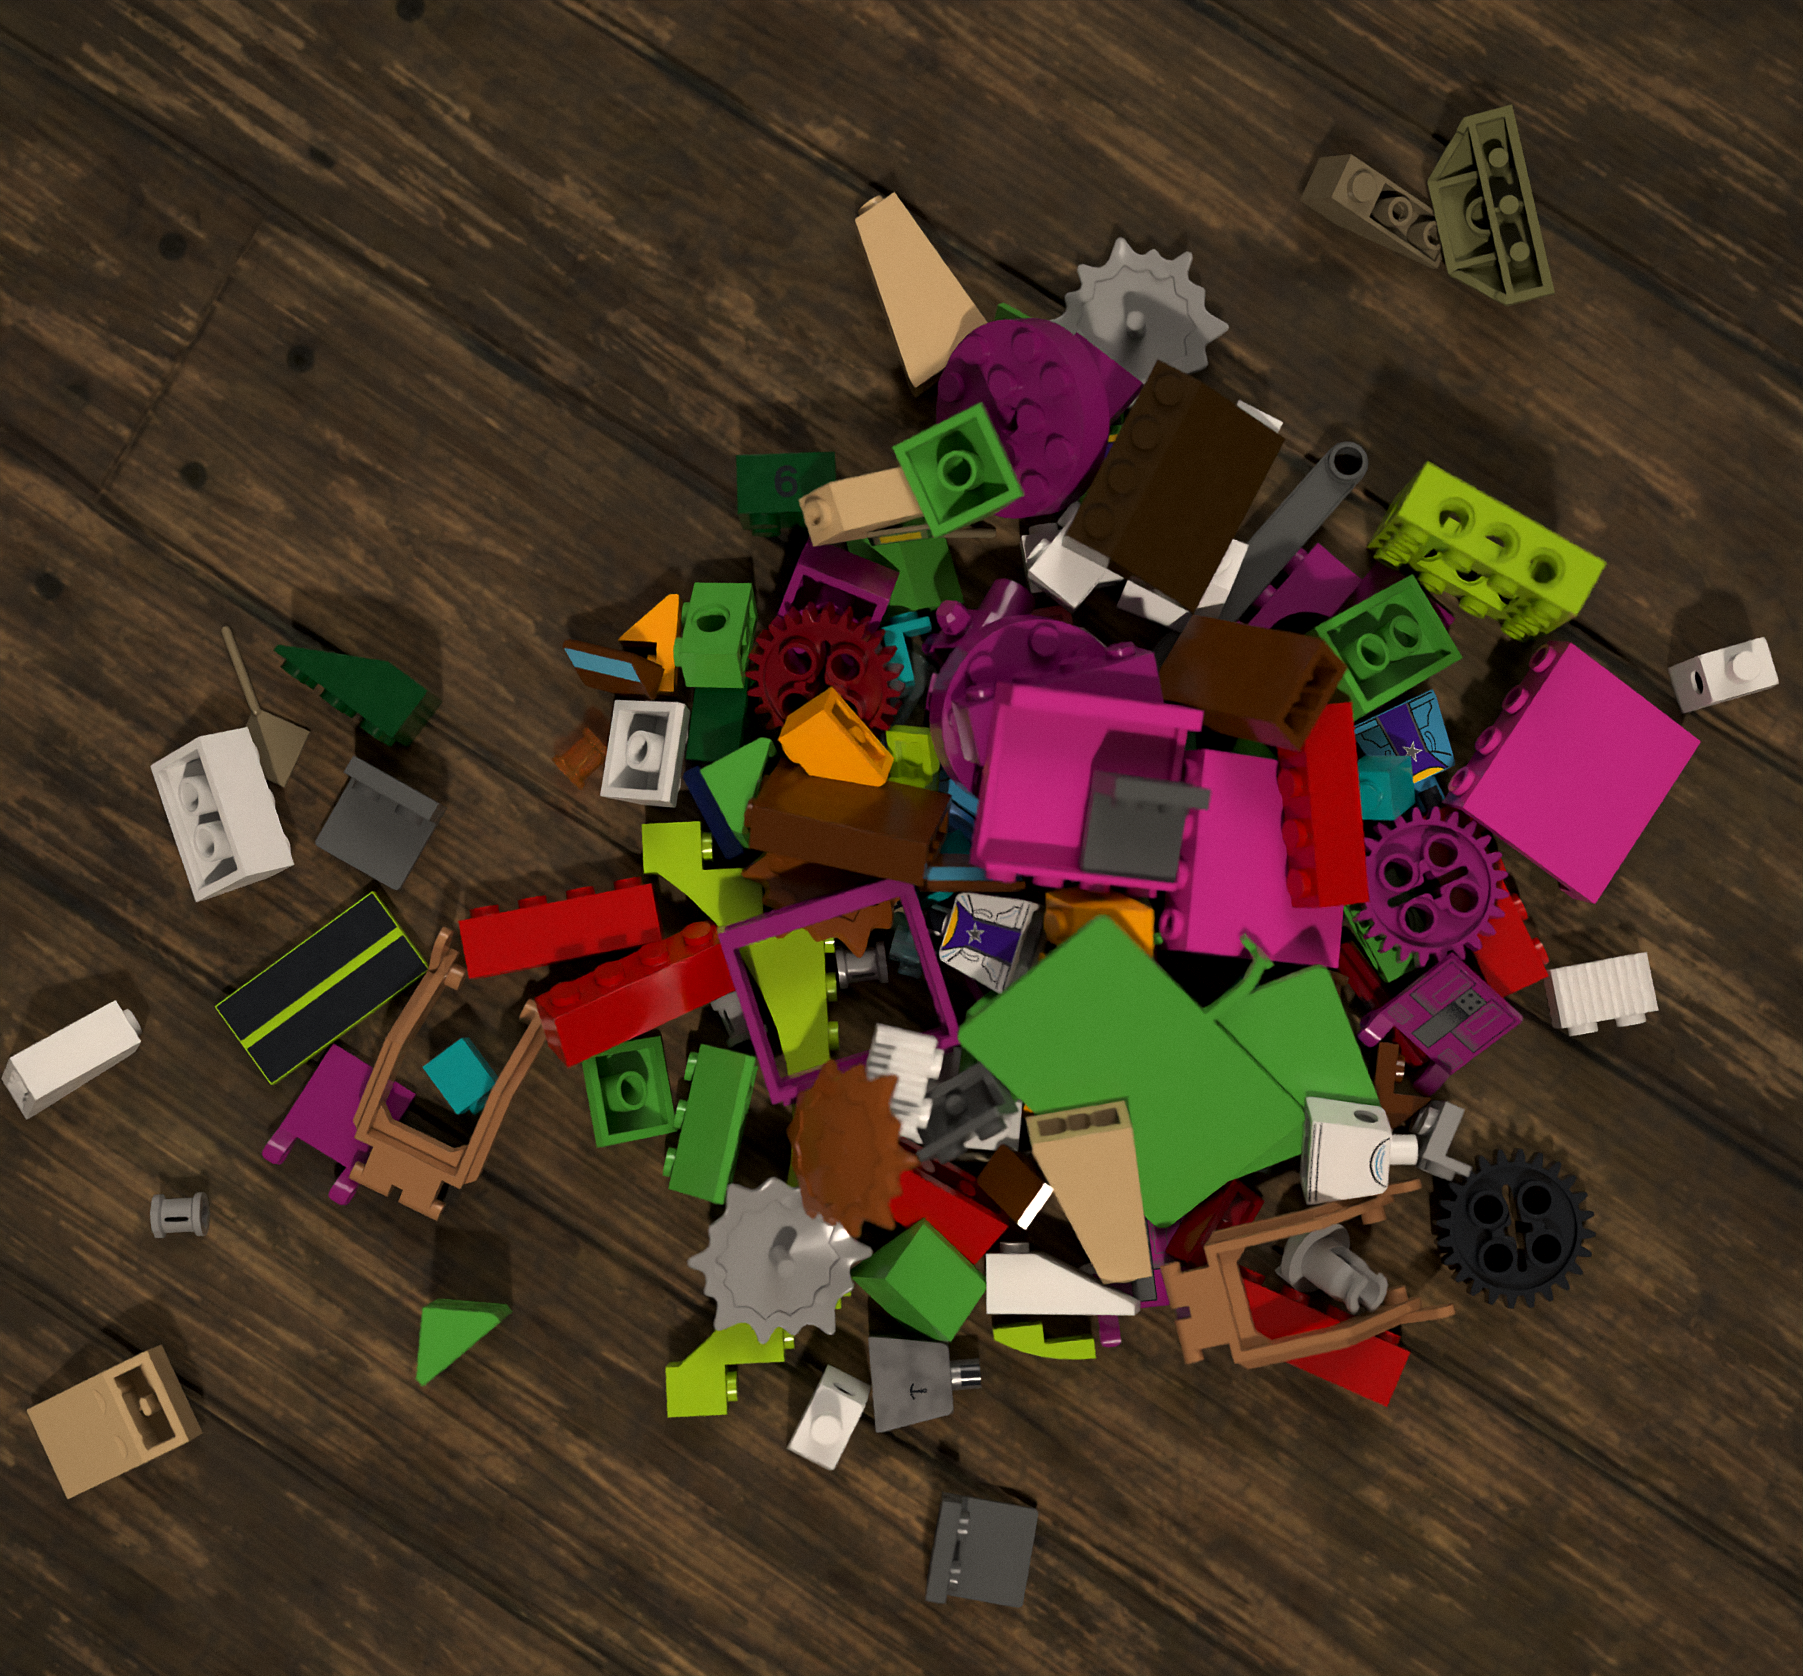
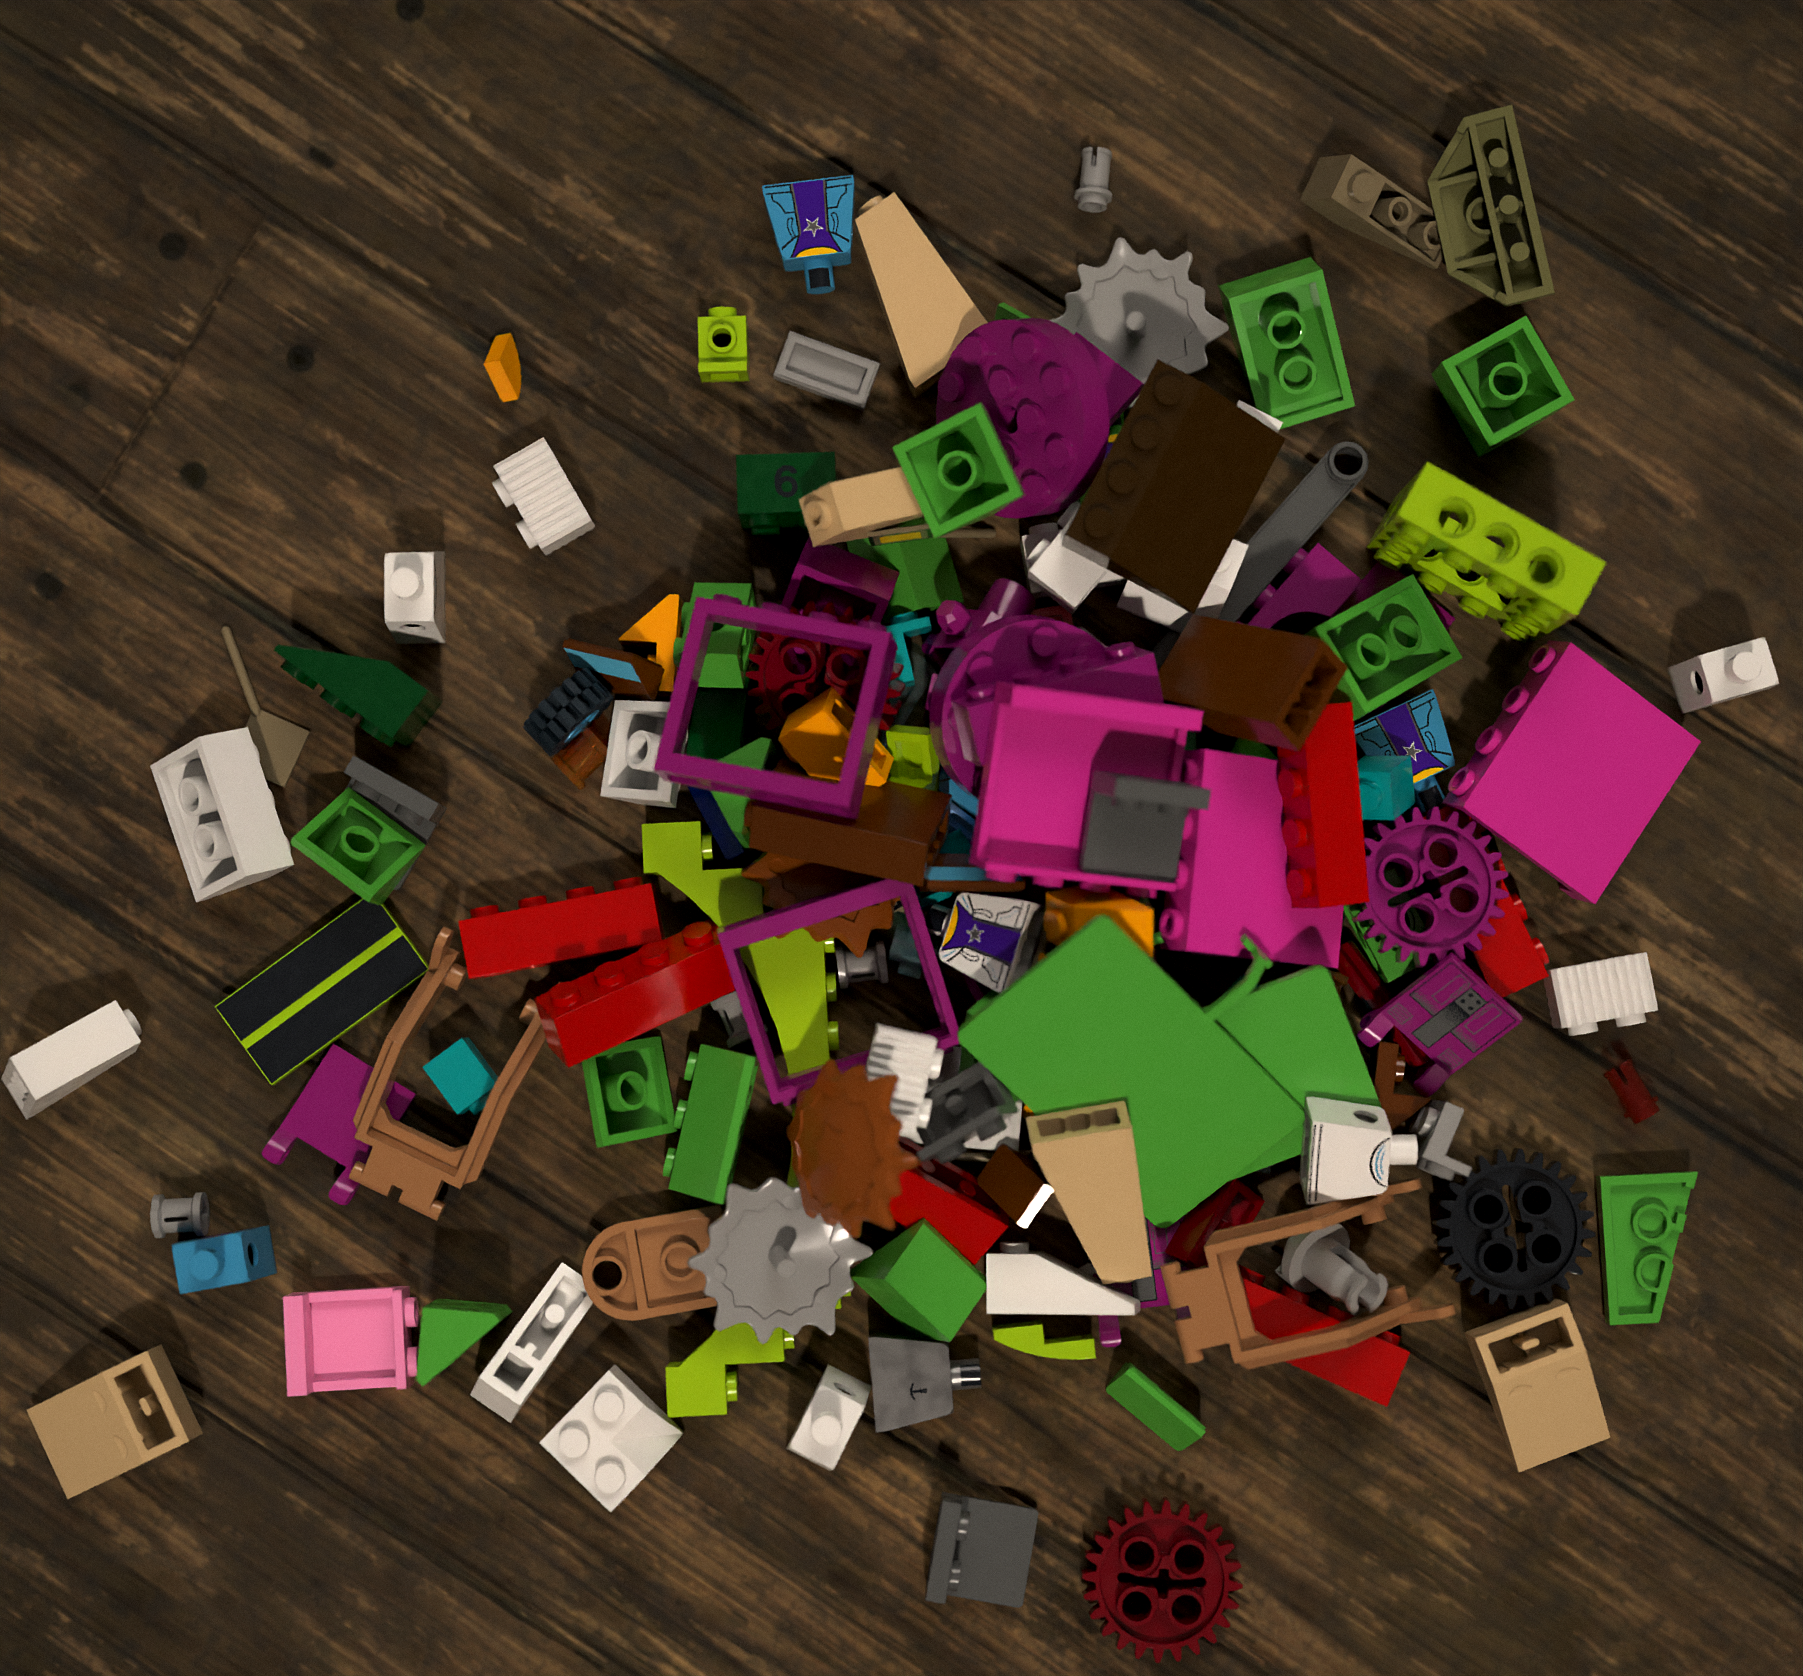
(223, 1259): none -> dark azure torso
(350, 1339): none -> bright pink panel
(359, 846): none -> bright green slope
(415, 596): none -> white torso
(504, 367): none -> light orange tile
(533, 1344): none -> white slope
(543, 497): none -> white brick
(568, 711): none -> black wheel
(612, 1438): none -> white slope
(652, 1264): none -> medium nougat plate
(727, 362): none -> lime brick
(760, 784): none -> magenta window
(813, 227): none -> torso
(826, 371): none -> light grey tile
(1094, 180): none -> light grey pin
(1155, 1407): none -> bright green slope
(1157, 1625): none -> dark red gear
(1288, 342): none -> bright green slope
(1502, 386): none -> bright green slope
(1539, 1383): none -> tan slope
(1634, 1094): none -> clear red pin
(1638, 1240): none -> bright green wing

